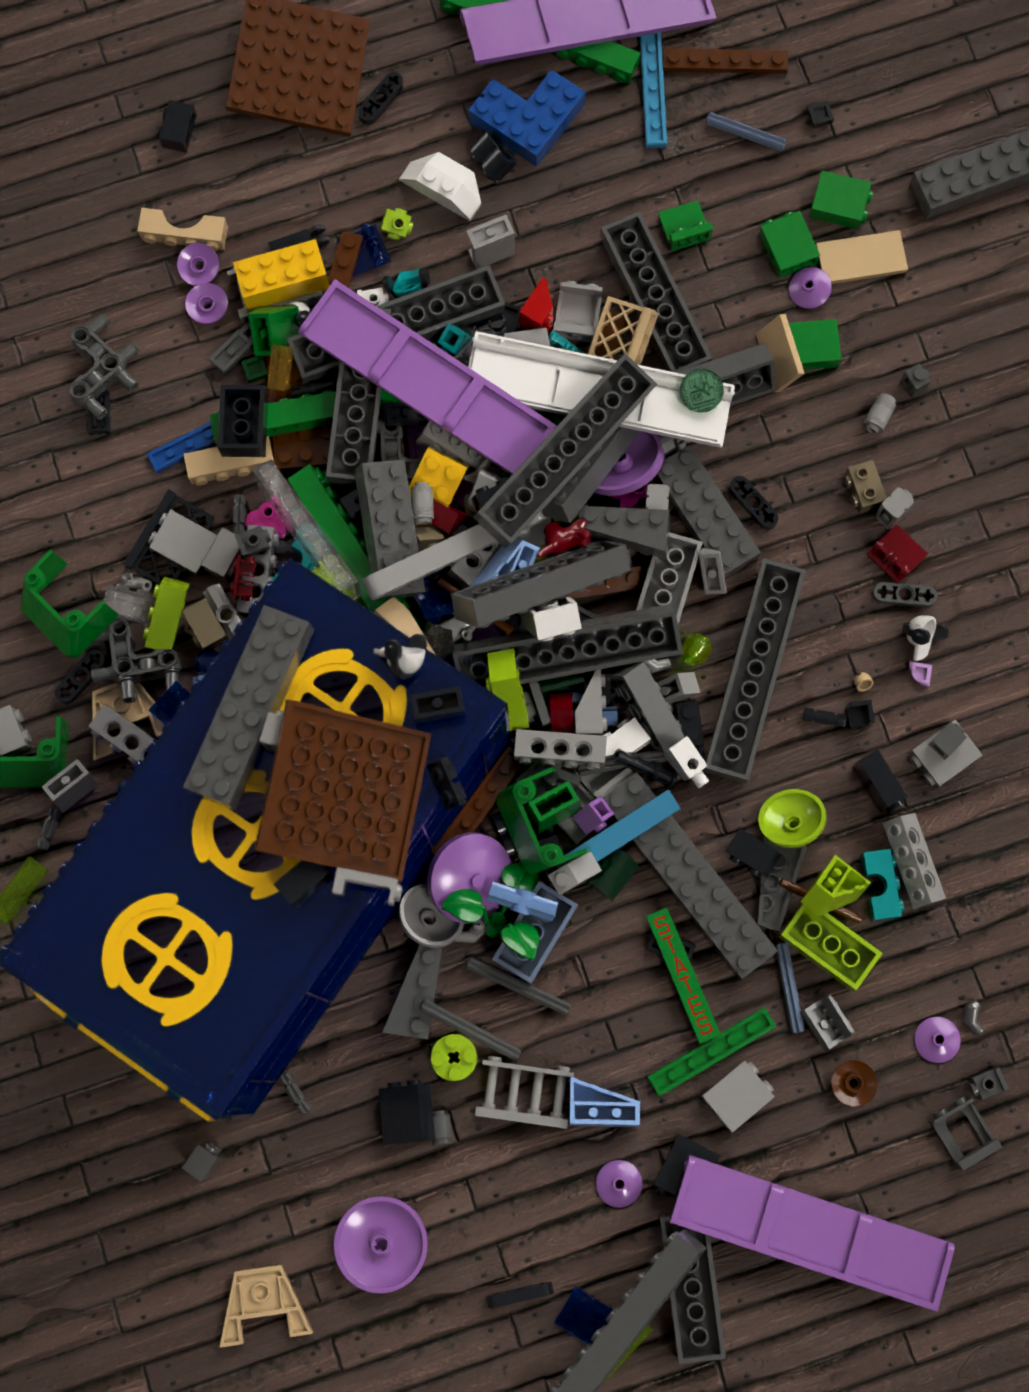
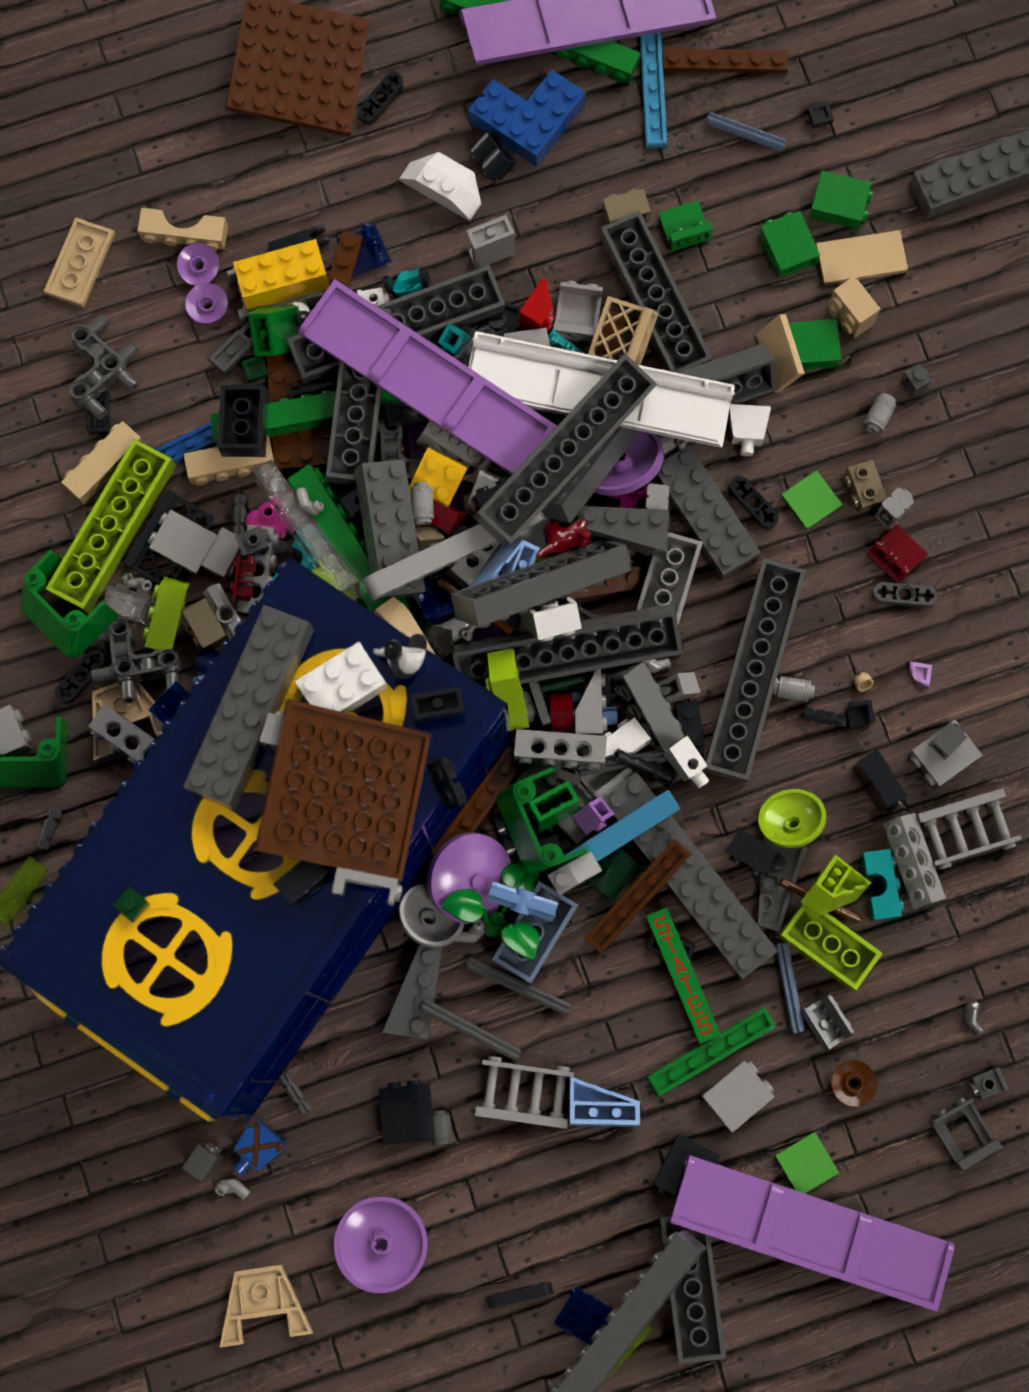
(70, 785): light grey brick -> none
(79, 262): none -> tan tile
(98, 466): none -> tan brick
(111, 526): none -> lime brick
(131, 904): none -> dark green plate
(177, 126): black brick -> none
(232, 1185): none -> light grey arm
(258, 1146): none -> blue torso
(280, 367): clear yellow bracket -> none
(307, 505): none -> light grey arm
(343, 681): none -> white brick
(388, 224): lime brick -> none
(452, 1044): lime brick -> none
(616, 1171): medium lavender dish -> none
(620, 206): none -> dark tan brick
(638, 896): none -> reddish brown plate
(696, 649): clear neon green head -> none
(701, 390): clear green tile -> none
(712, 571): light grey slope -> none
(748, 426): none -> white torso
(793, 689): none -> light grey head
(807, 1163): none -> bright green tile
(811, 500): none -> bright green tile
(814, 296): medium lavender dish -> none
(853, 307): none -> tan brick
(920, 634): cap -> none
(926, 1043): medium lavender dish -> none
(971, 806): none -> light grey fence

